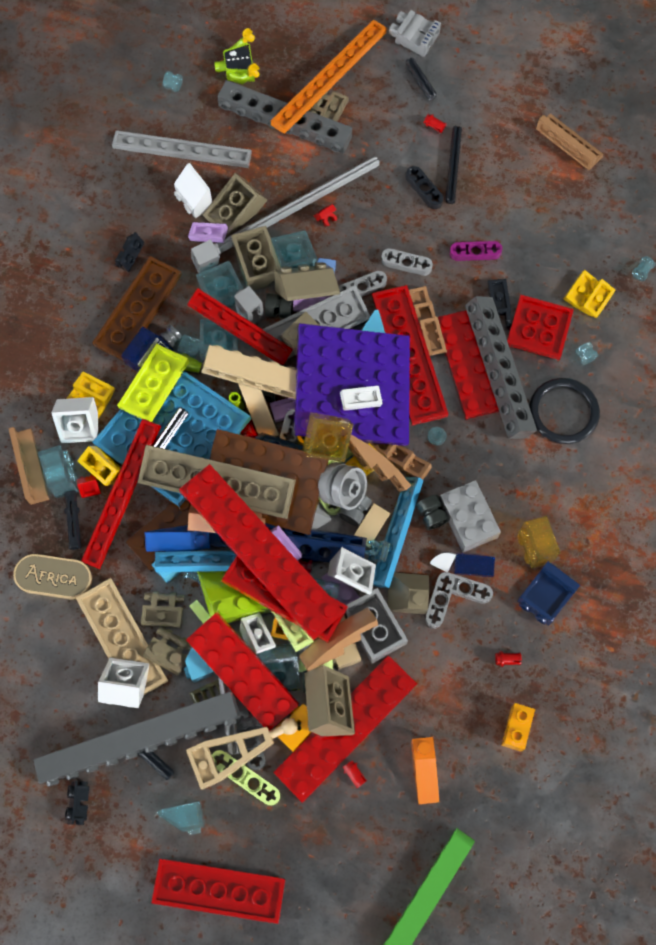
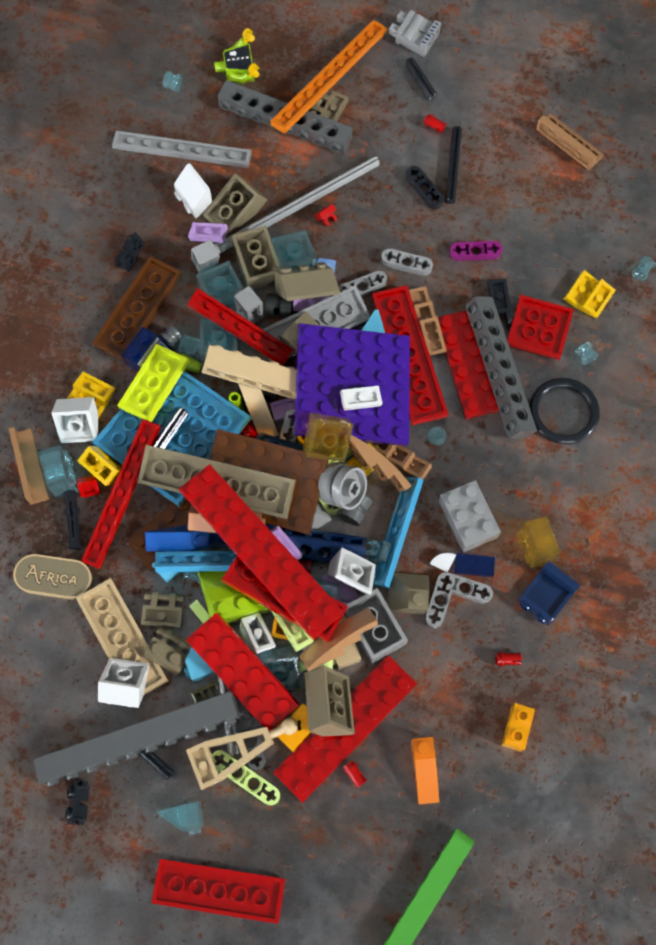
(372, 523): tan slope -> none
(432, 512): pearl dark grey wheel -> none

